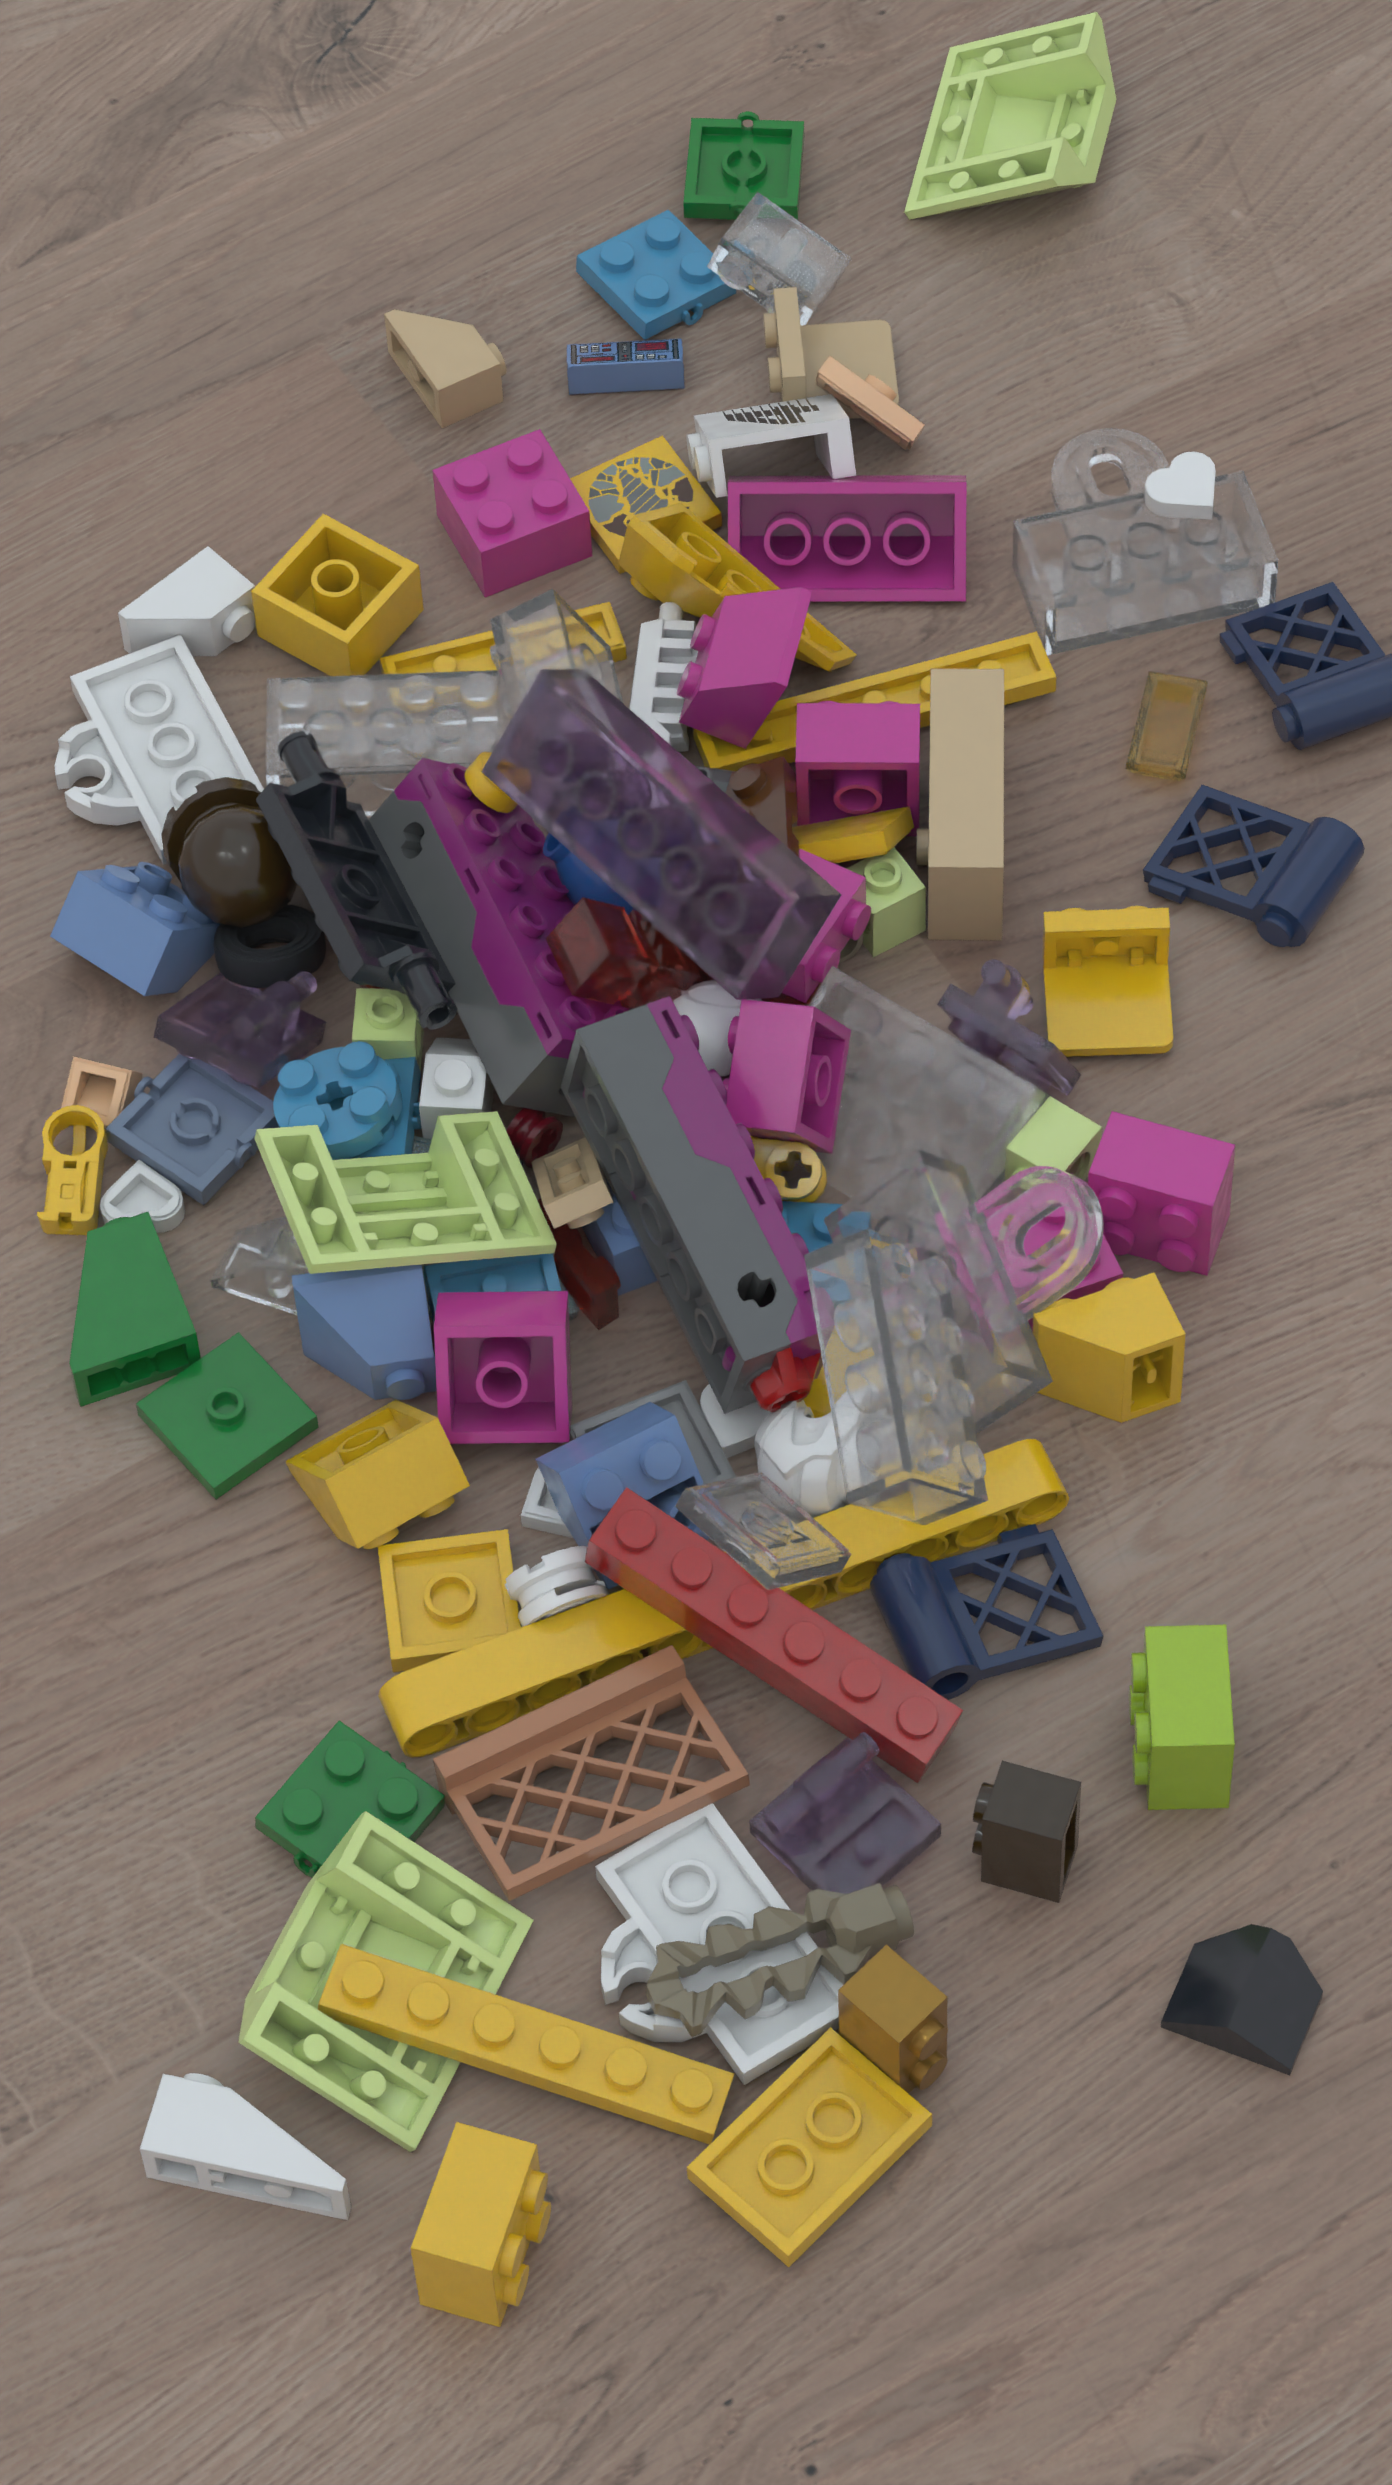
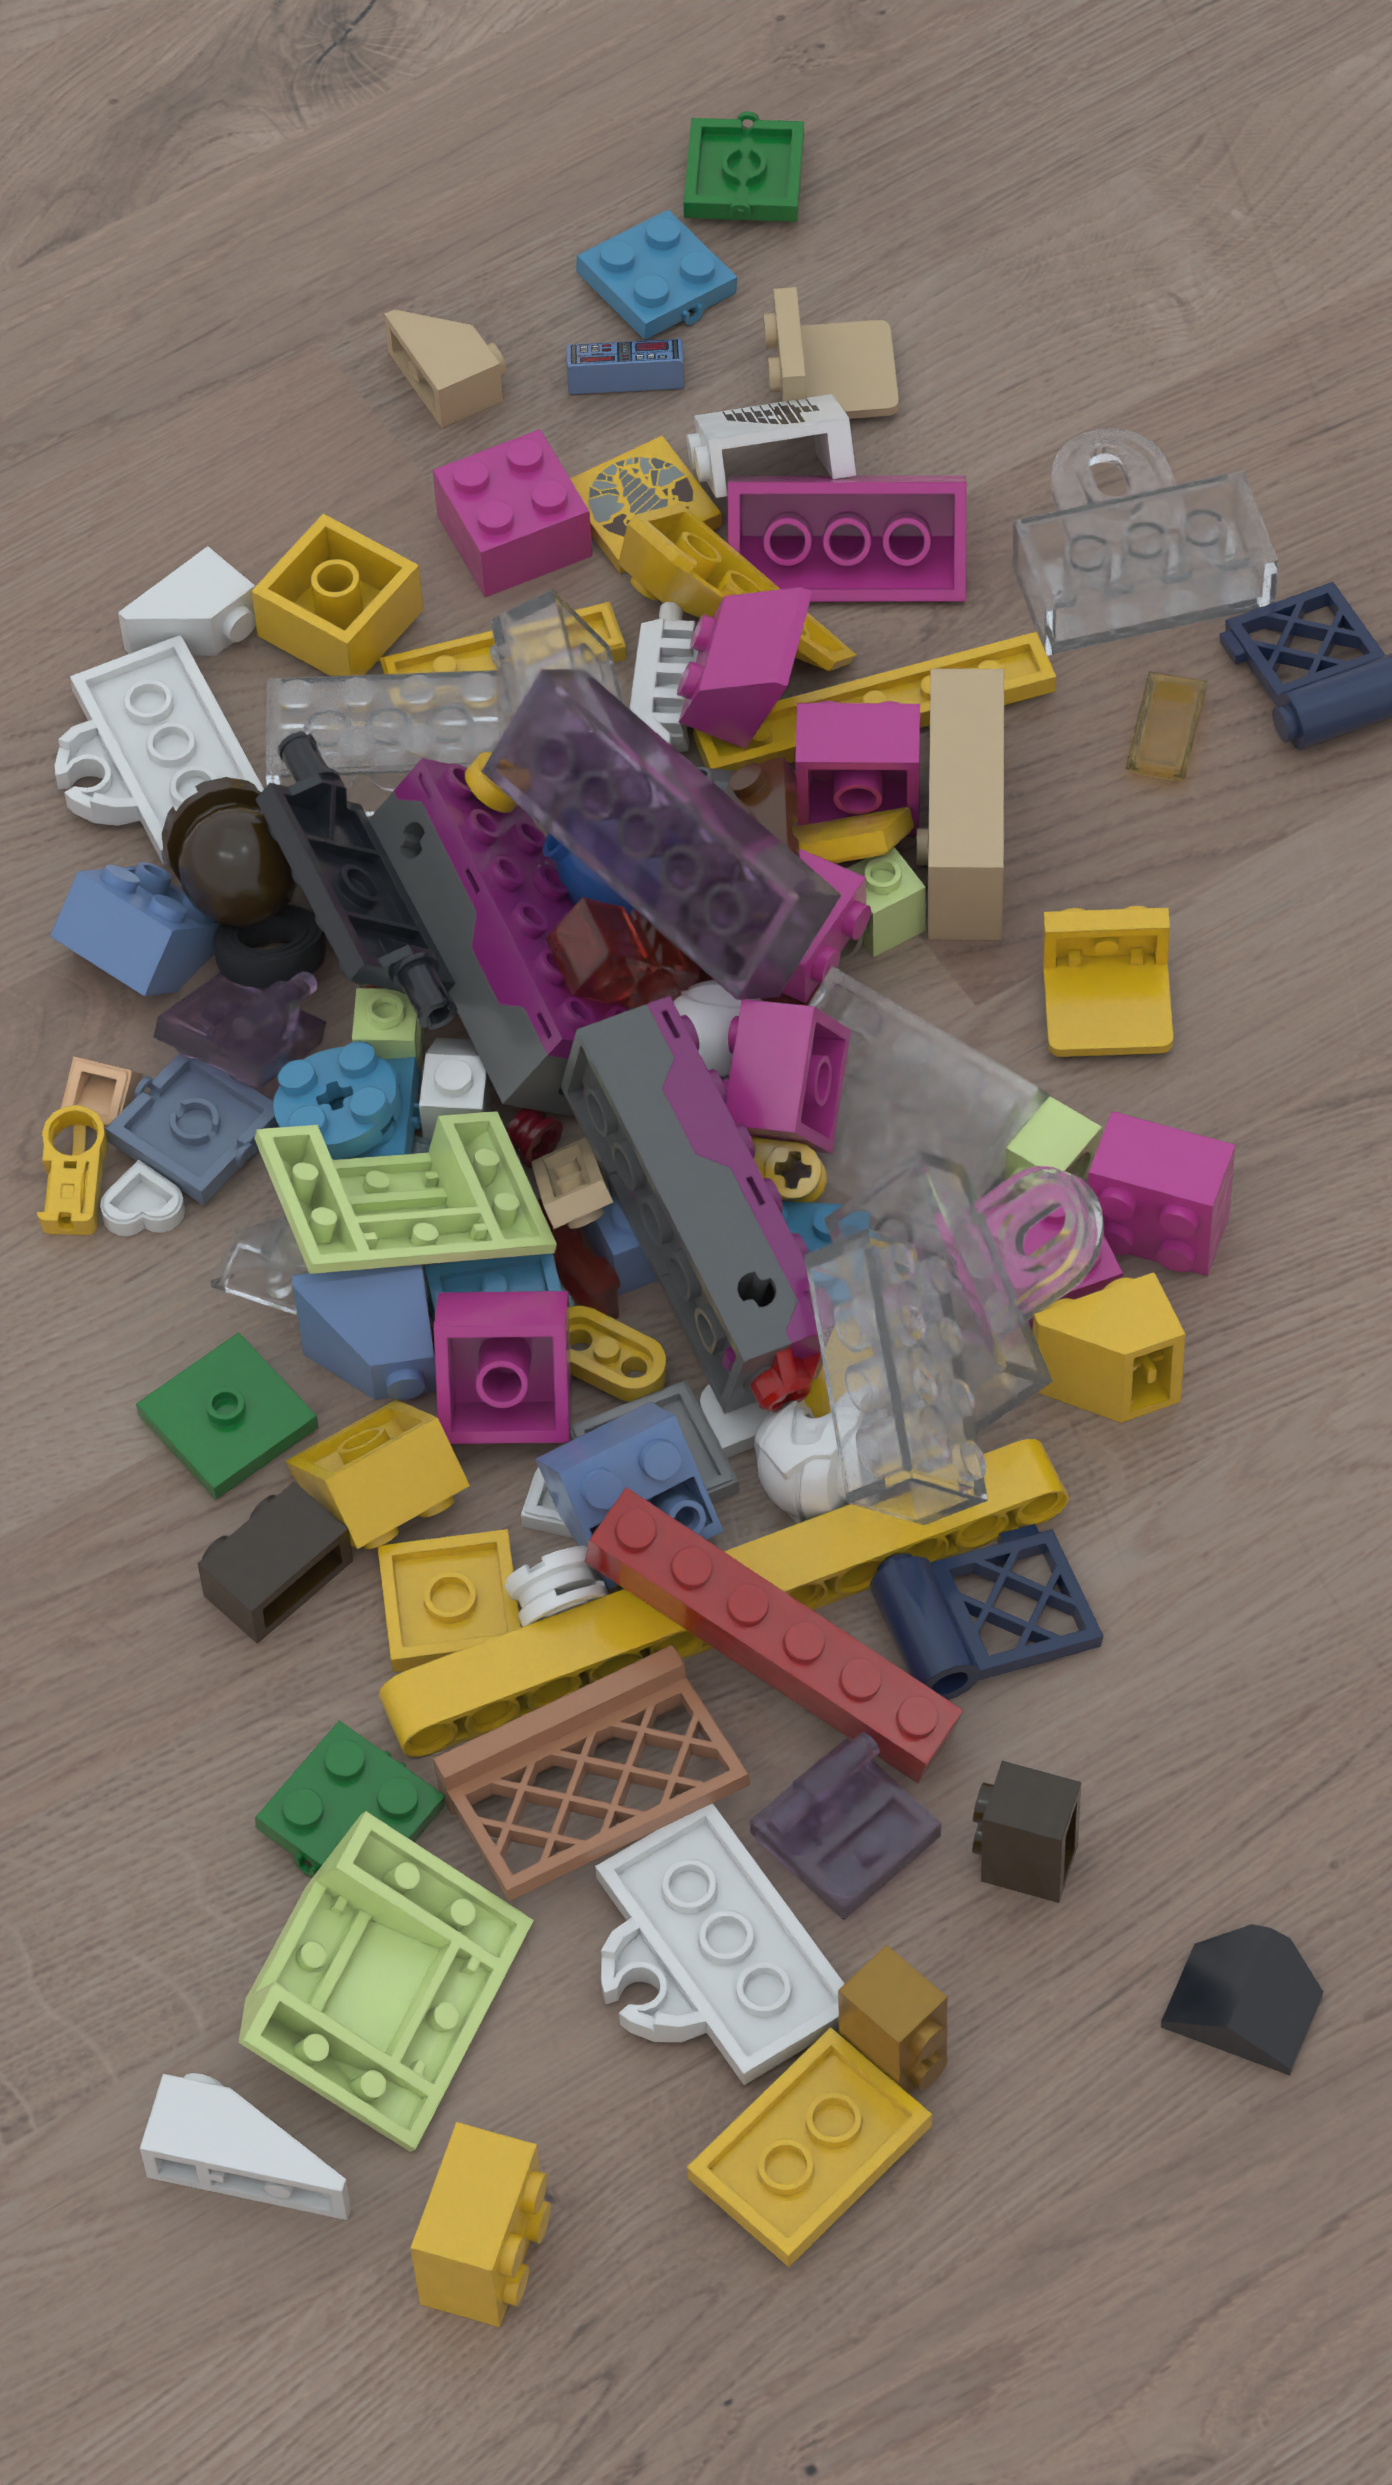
(128, 1313): green slope -> none
(274, 1561): none -> dark brown piece
(526, 2044): yellow plate -> none
(613, 1353): none -> yellow plate
(763, 1530): clear tile -> none
(775, 251): clear brick -> none
(855, 1930): dark tan sword -> none
(871, 401): light nougat plate -> none
(990, 1027): clear purple plate -> none
(1016, 118): yellowish green slope -> none
(1183, 489): white tile -> none
(1183, 1717): lime brick -> none
(1297, 876): dark blue piece -> none

